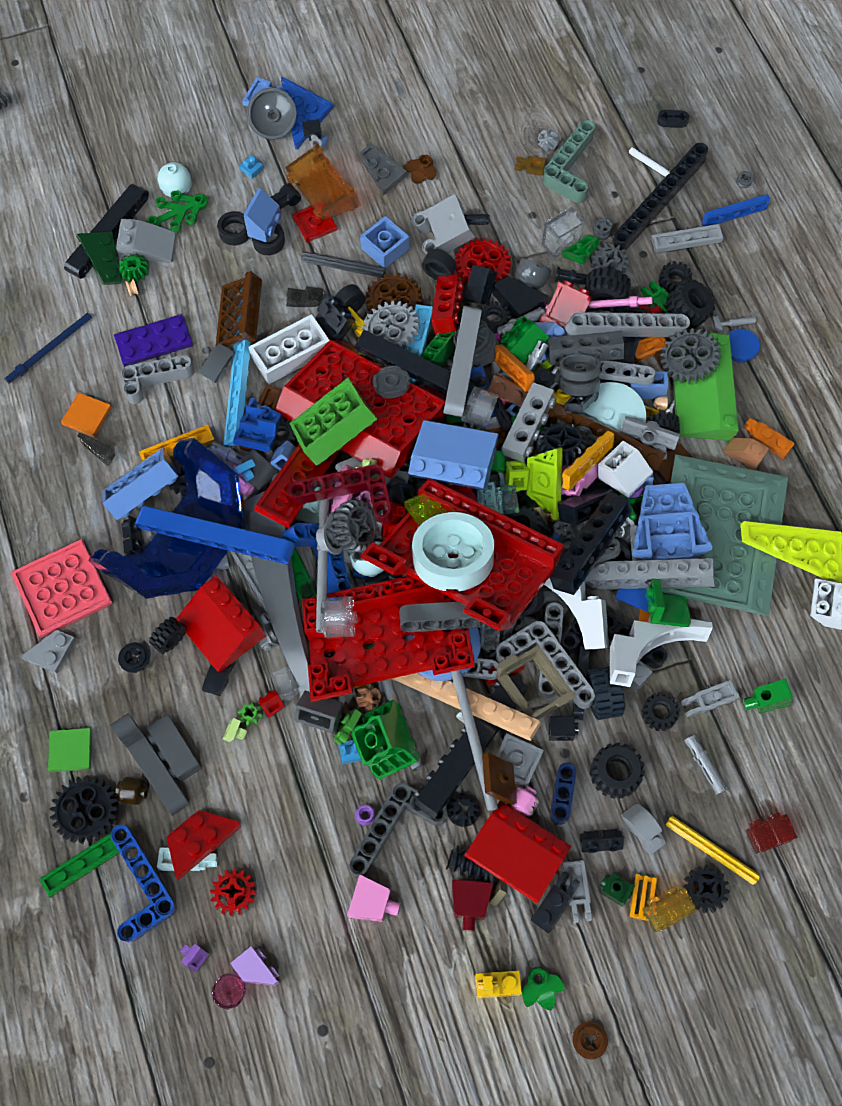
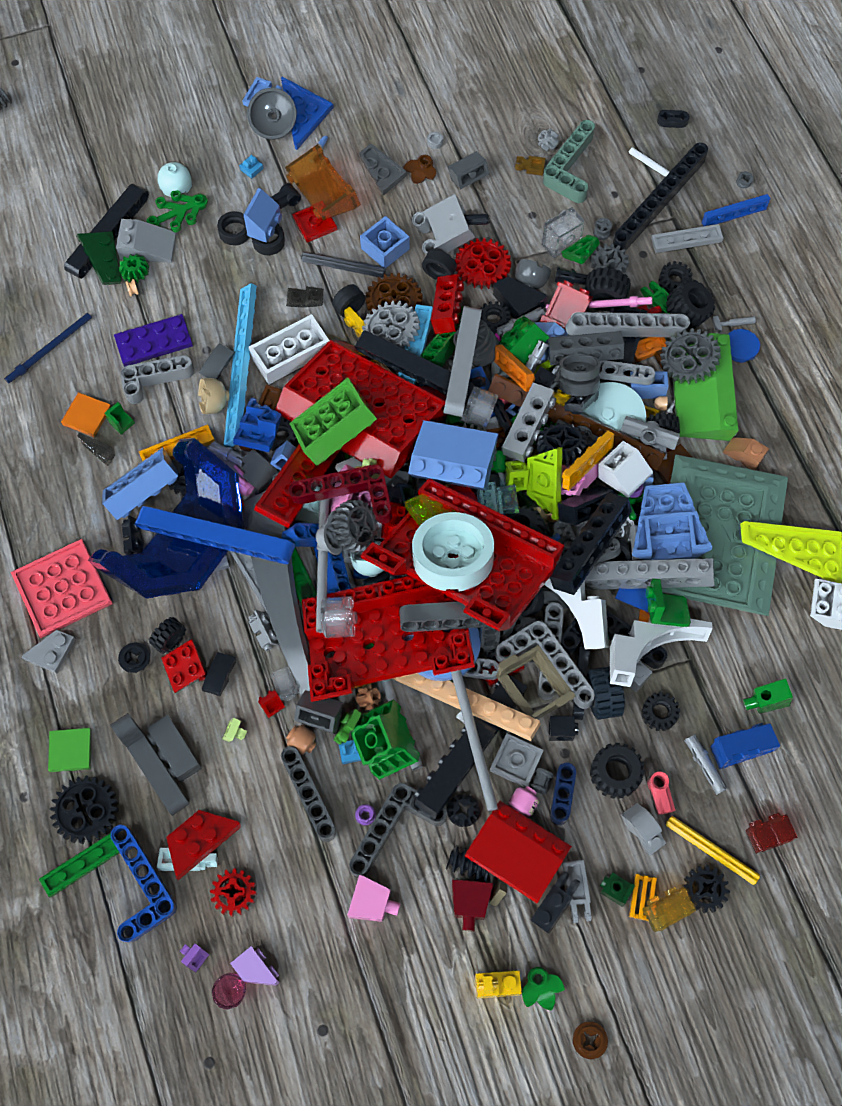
(119, 418): none -> green panel
(132, 790): dark brown head -> none
(184, 666): none -> red hinge
(212, 395): none -> tan cylinder
(219, 624): red slope -> none
(244, 469): dark azure tile -> none
(248, 310): reddish brown fence -> none
(254, 710): bright green gear -> none
(301, 739): none -> nougat head
(308, 784): none -> dark grey beam
(313, 131): black piece -> none
(334, 318): black plate -> none
(391, 382): dark grey tile -> none
(435, 140): none -> light grey tile
(468, 170): none -> dark grey brick
(480, 285): black hinge -> none
(499, 778): reddish brown plate -> none
(541, 780): none -> dark grey bush
(611, 841): black hinge -> none
(661, 795): none -> coral piece
(712, 698): light grey hinge -> none
(744, 745): none -> blue wedge
(769, 437): orange hinge -> none

